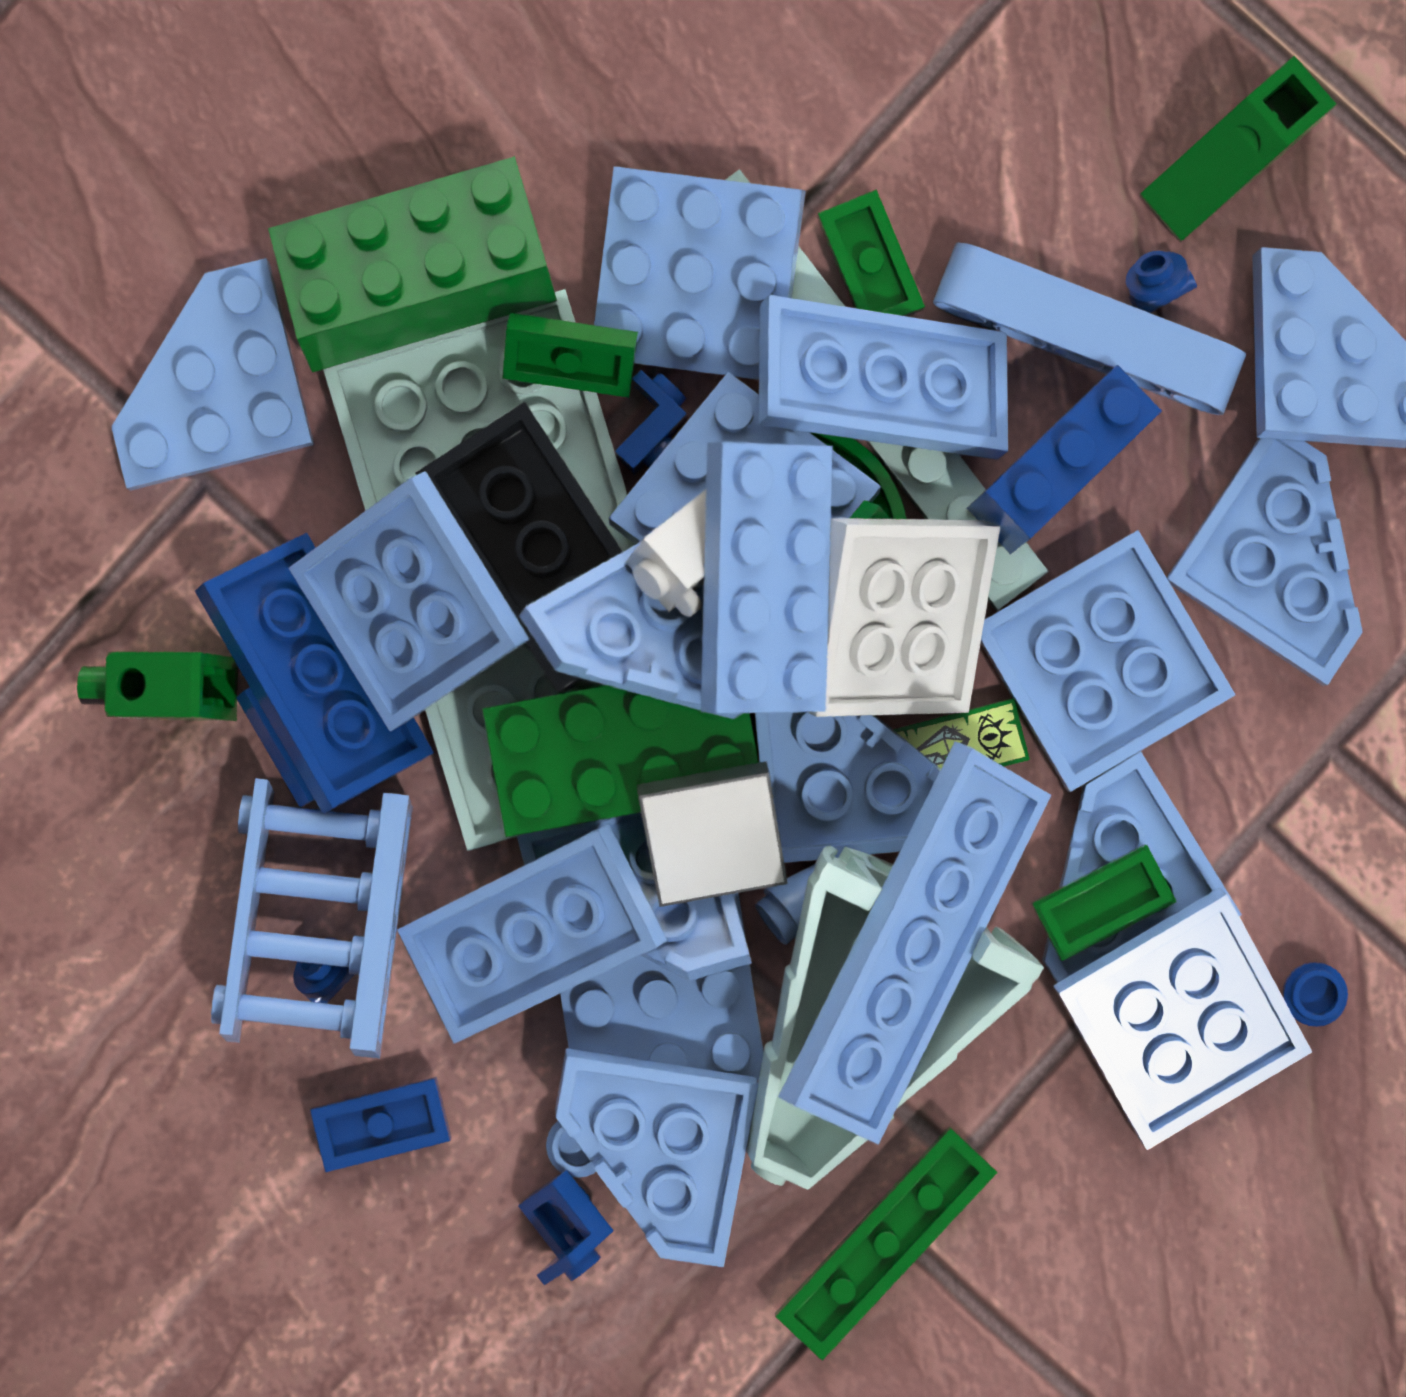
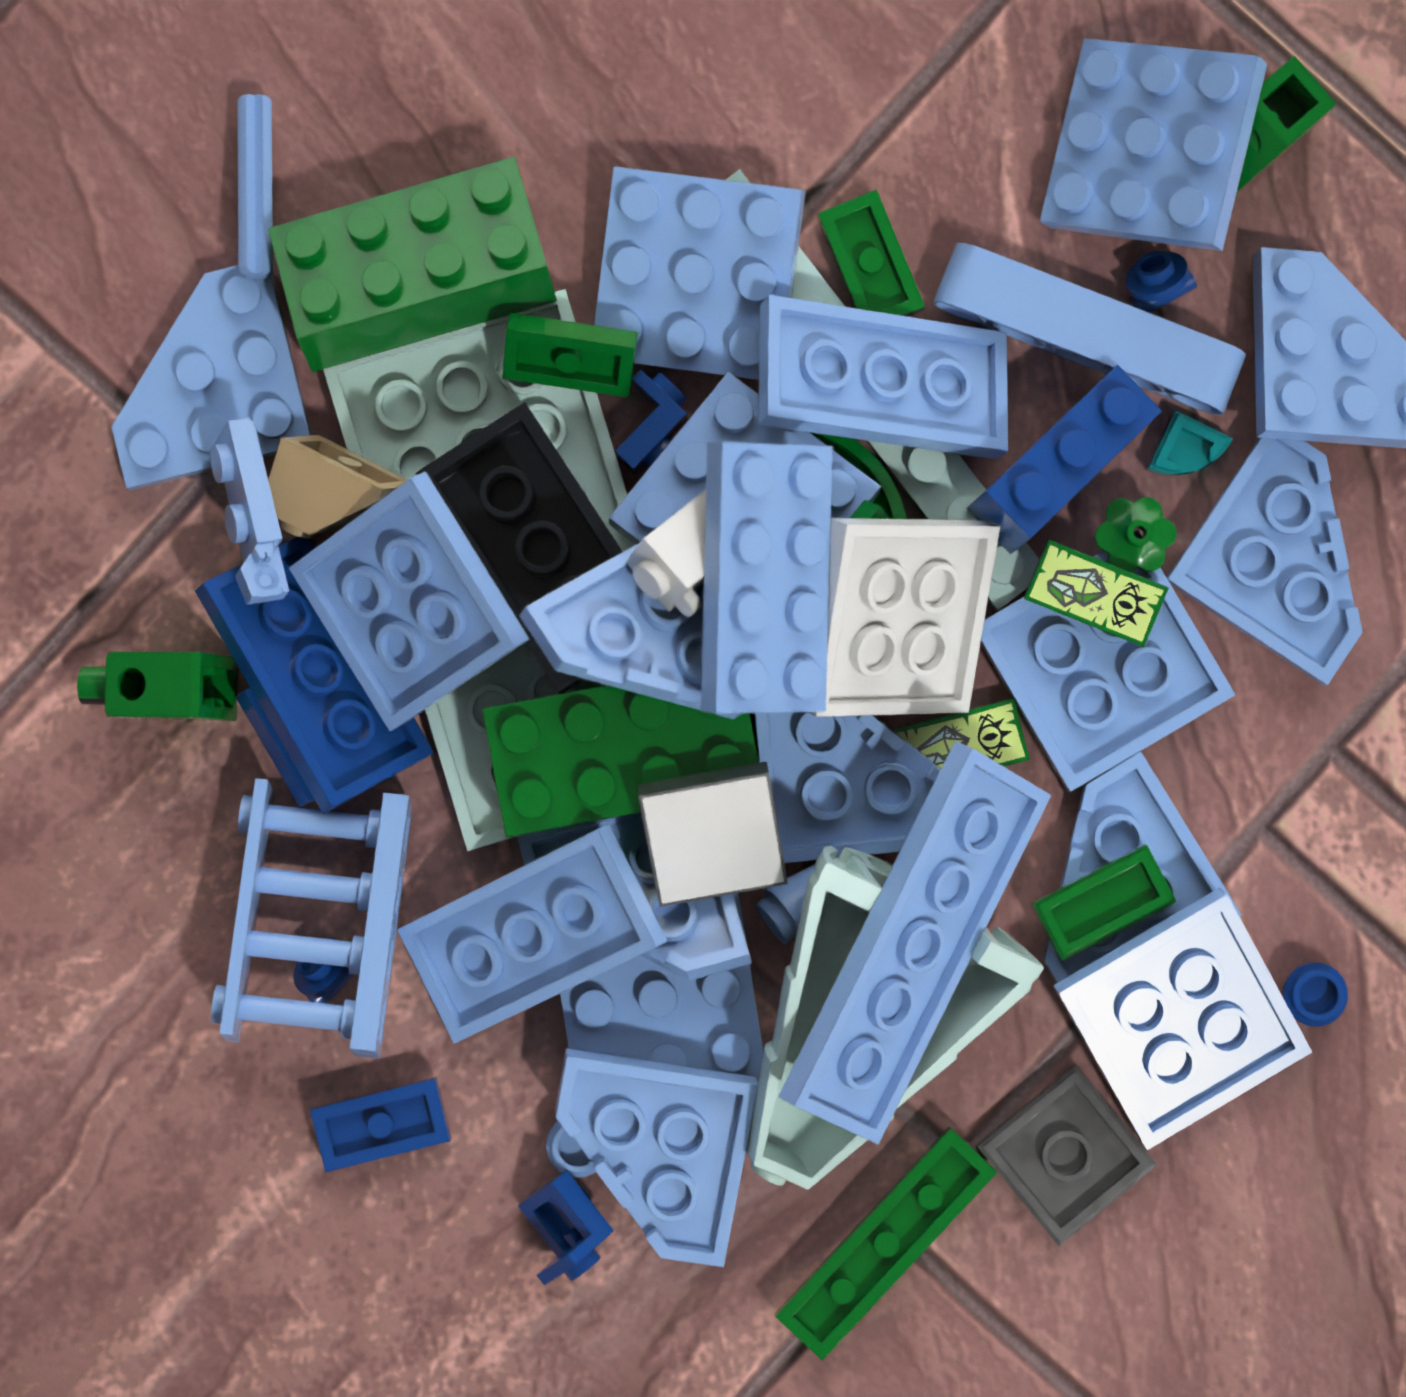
(250, 512): none -> light blue hinge
(254, 186): none -> light blue axle
(324, 485): none -> tan slope
(1066, 1154): none -> flat silver tile
(1096, 592): none -> tile
(1118, 537): none -> green plant
(1153, 143): none -> light blue plate
(1187, 447): none -> teal tile

